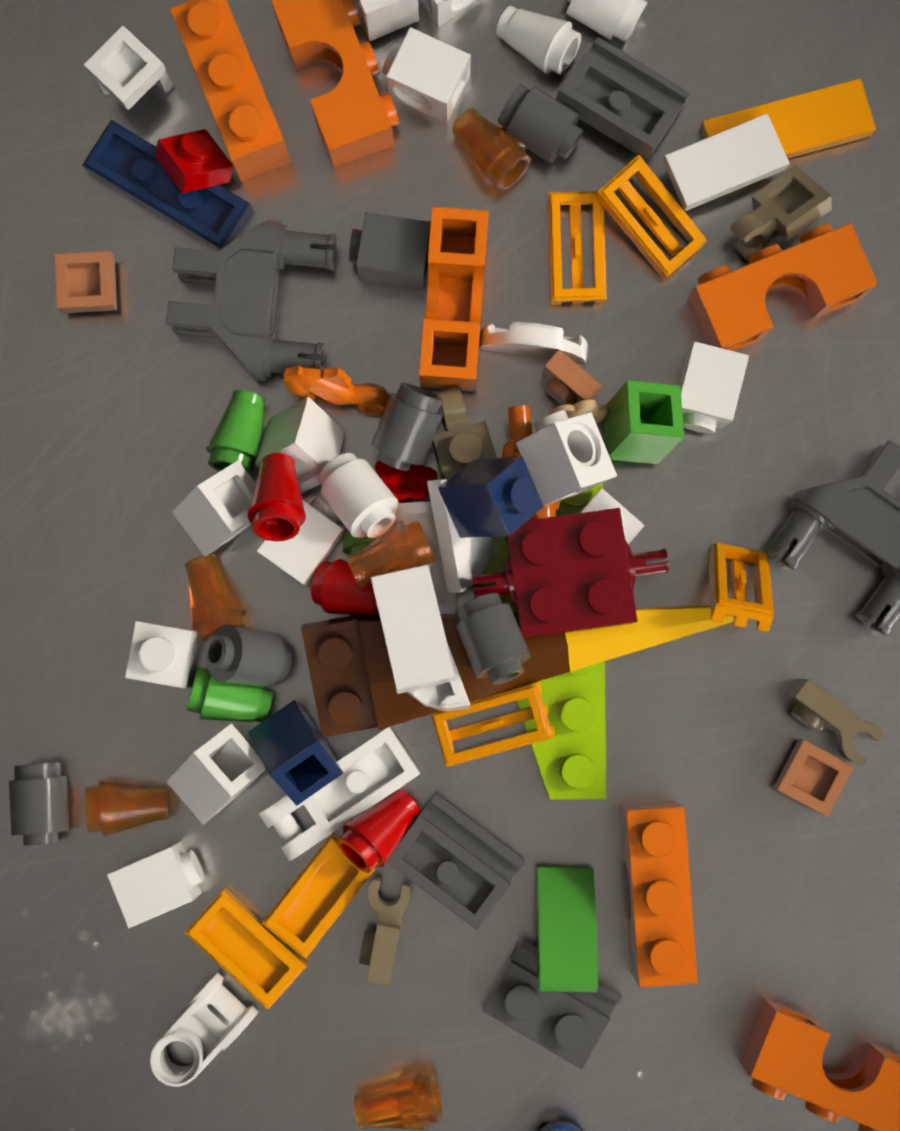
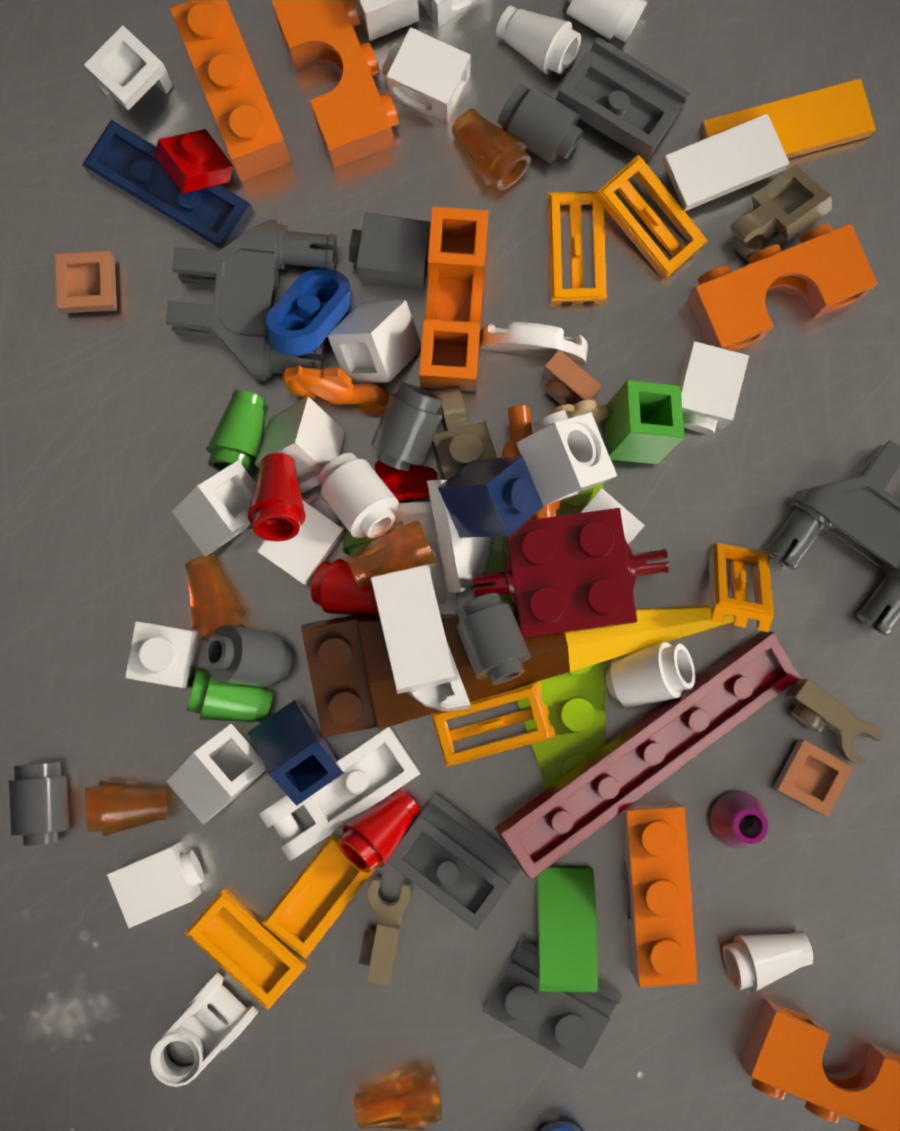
(308, 311): none -> blue plate
(375, 341): none -> white panel
(647, 754): none -> plate
(650, 675): none -> white brick
(727, 816): none -> magenta cone
(763, 959): none -> white cone

